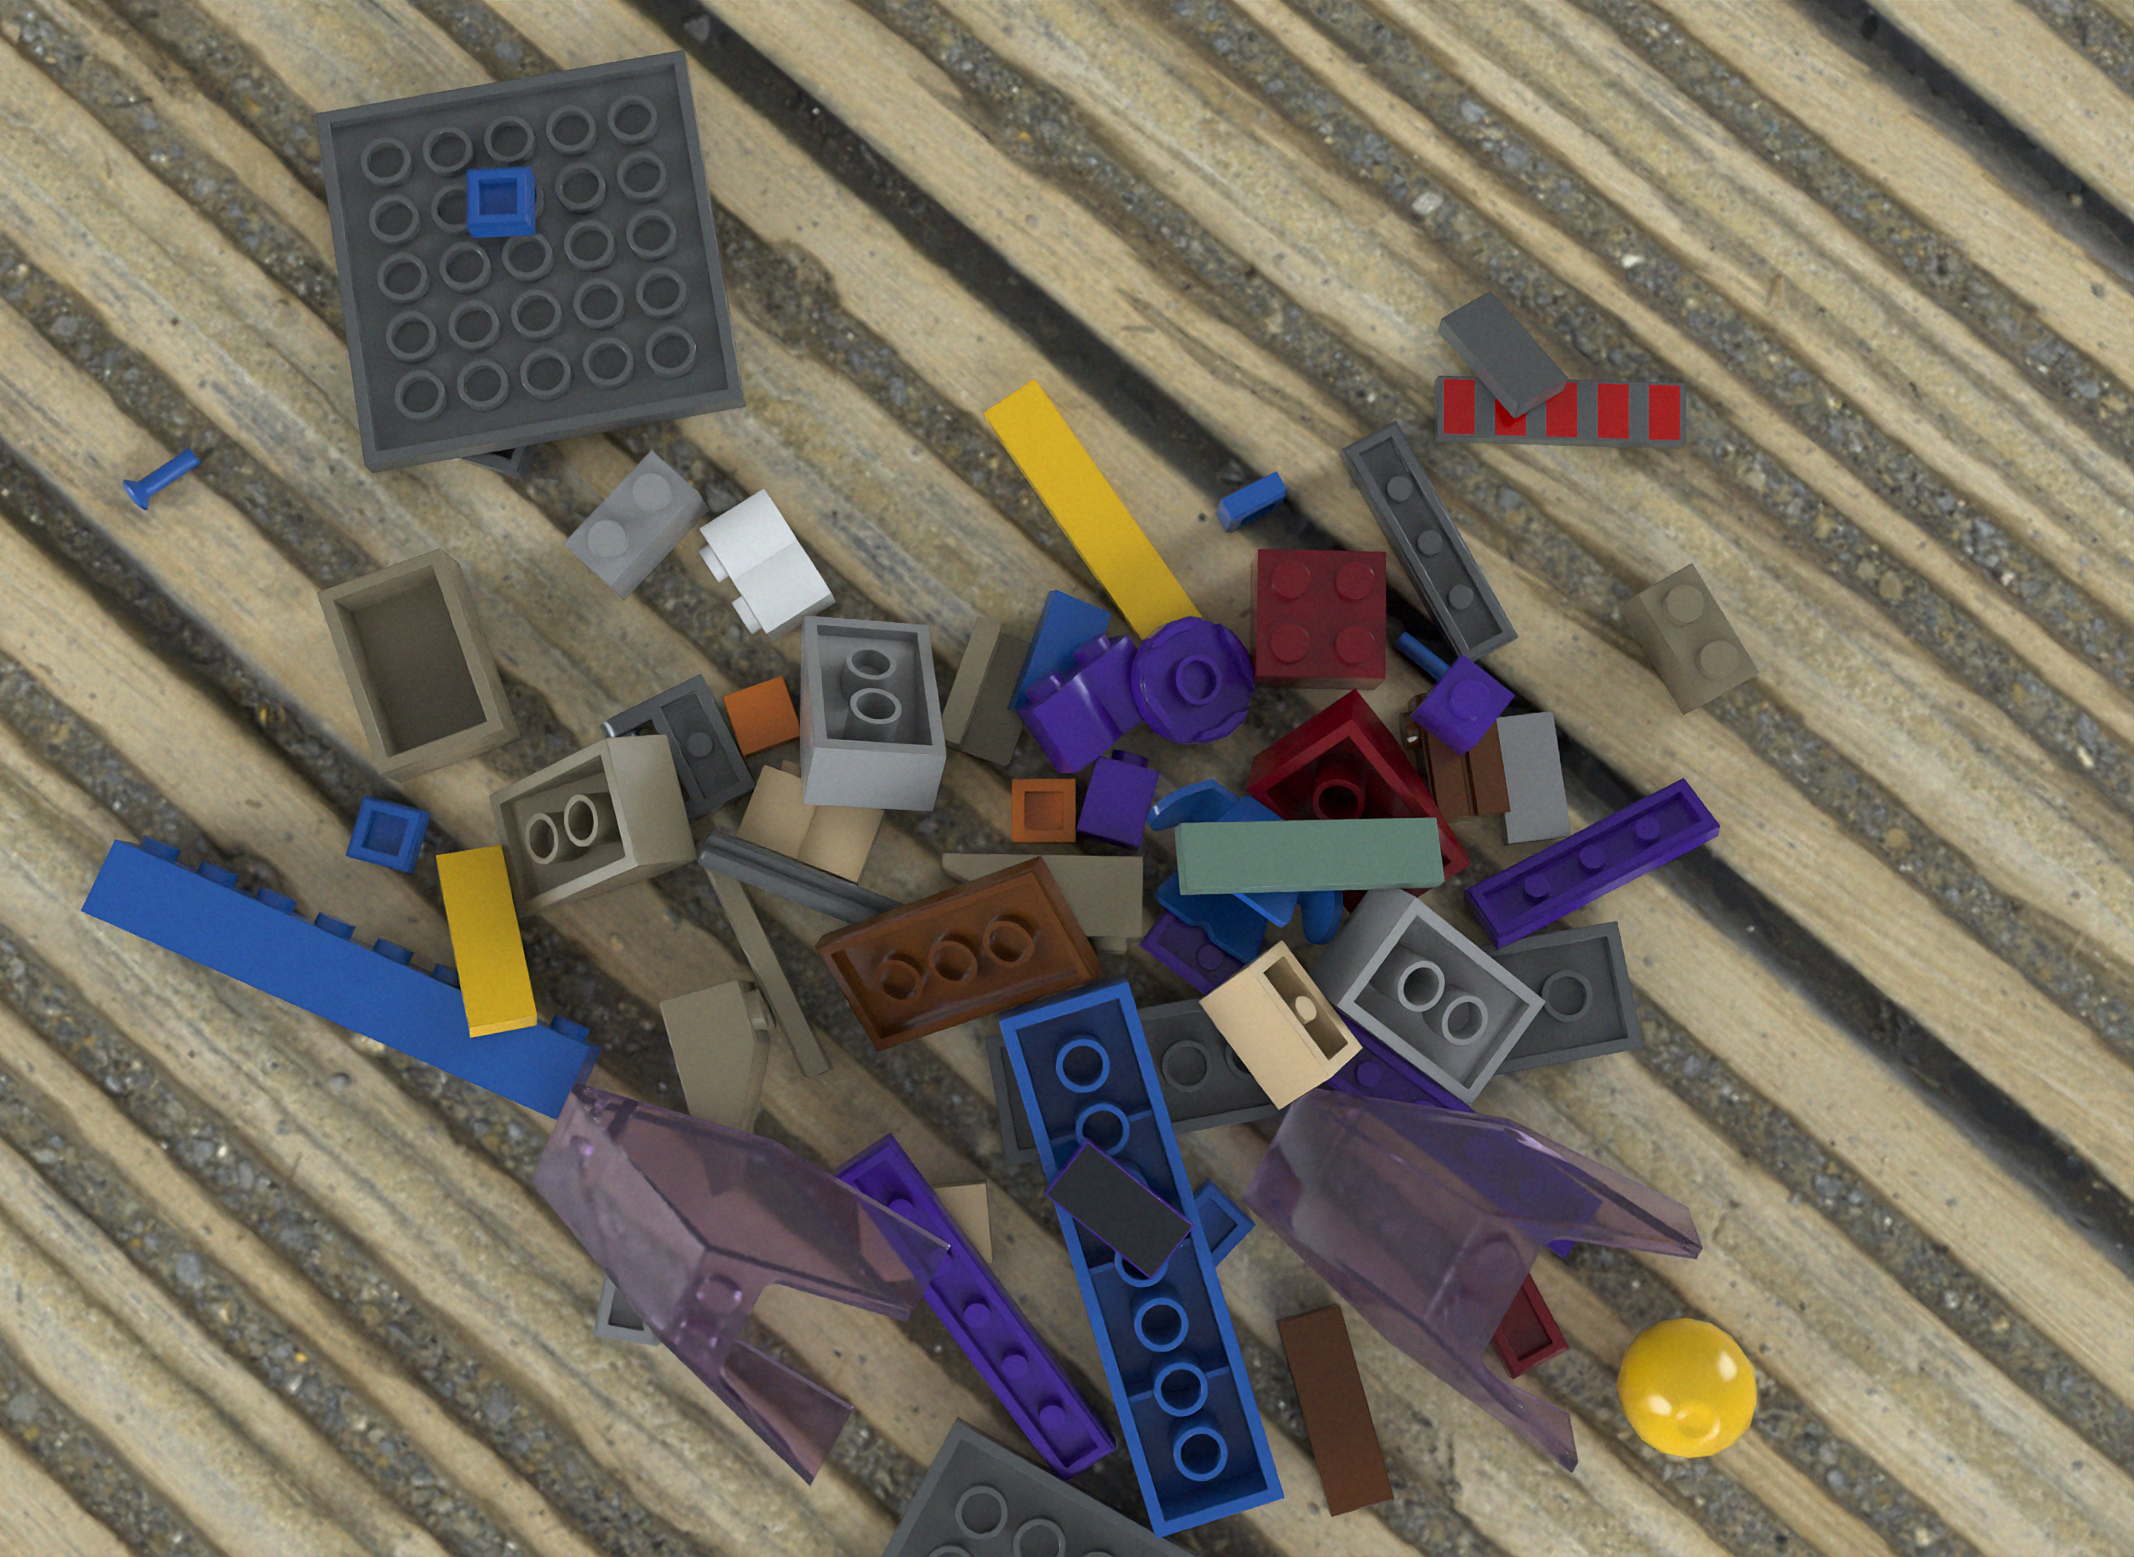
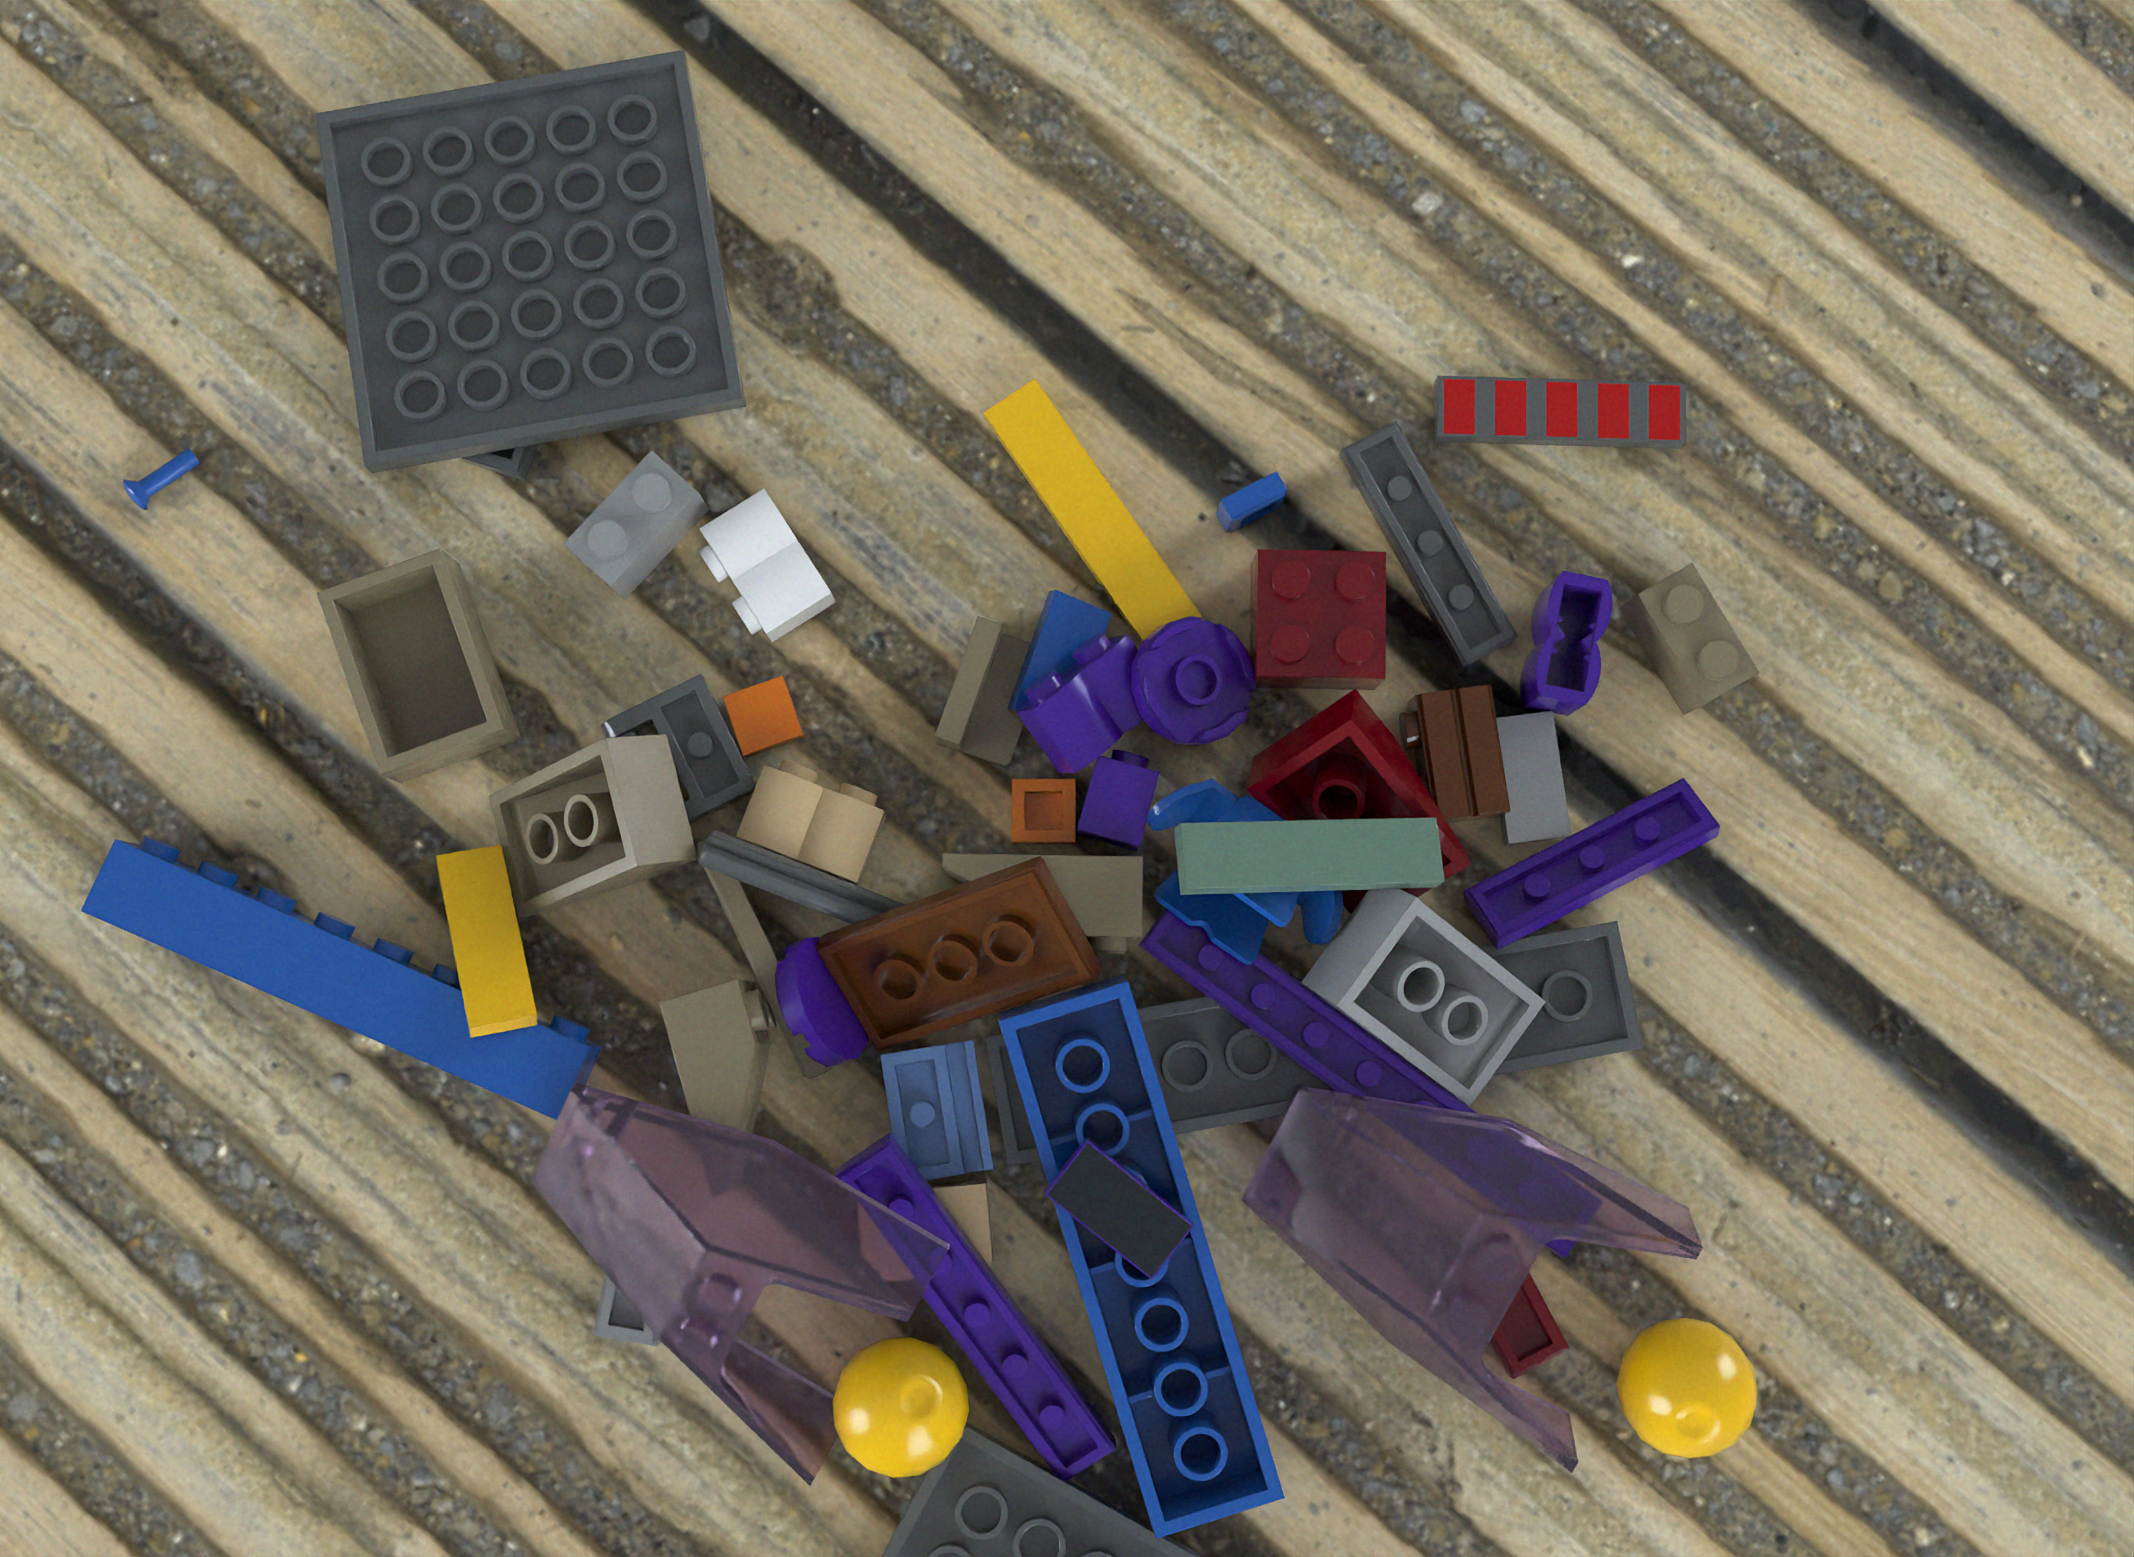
(388, 834): blue tile -> none
(500, 202): blue tile -> none
(816, 1006): none -> dark purple tile
(869, 715): light grey slope -> none
(900, 1406): none -> yellow piece
(938, 1108): none -> medium blue plate
(1221, 1220): blue tile -> none
(1280, 1025): tan brick -> none
(1334, 1409): reddish brown tile -> none
(1421, 655): blue piece -> none
(1462, 705): dark purple brick -> none
(1502, 354): dark grey tile -> none
(1565, 630): none -> dark purple brick

